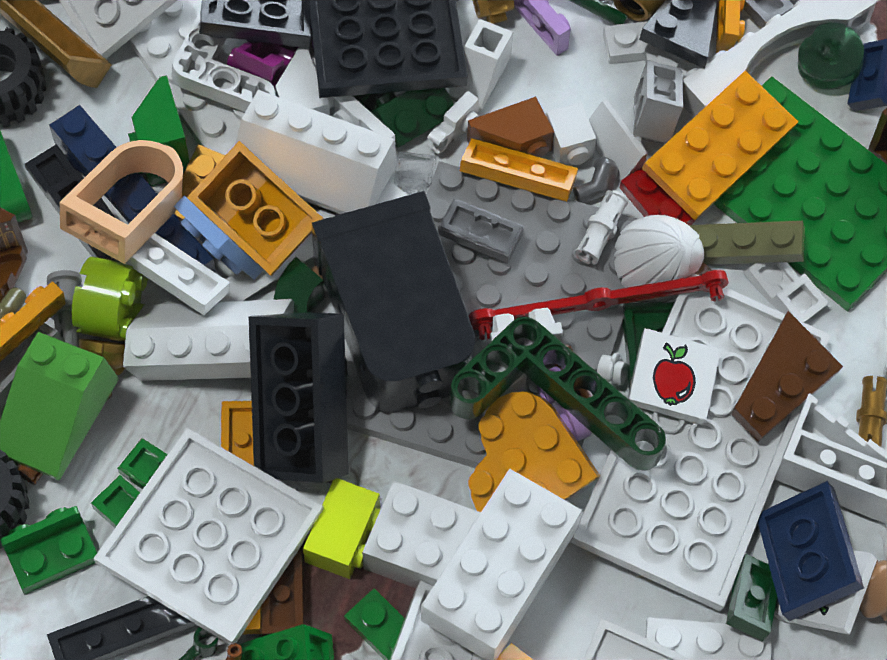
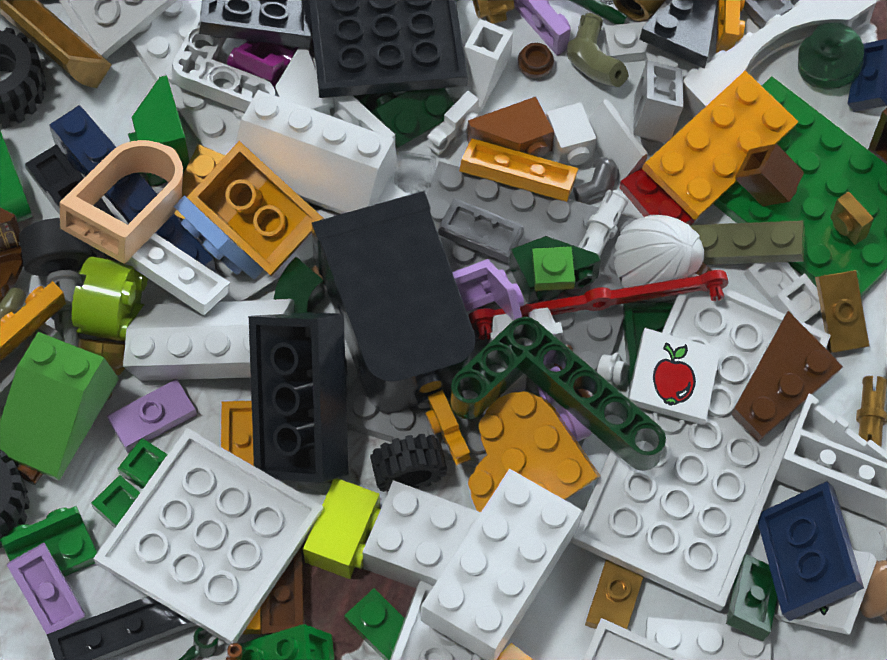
(46, 589): none -> lavender plate
(51, 249): none -> black tyre
(152, 414): none -> lavender plate
(409, 462): none -> black tyre
(443, 420): none -> light orange plate
(484, 284): none -> lavender bracket
(535, 60): none -> reddish brown plate
(553, 268): none -> bright green plate
(585, 265): none -> dark green slope
(589, 58): none -> olive arm
(614, 596): none -> pearl gold plate
(769, 175): none -> reddish brown brick
(842, 311): none -> pearl gold plate
(851, 218): none -> pearl gold plate

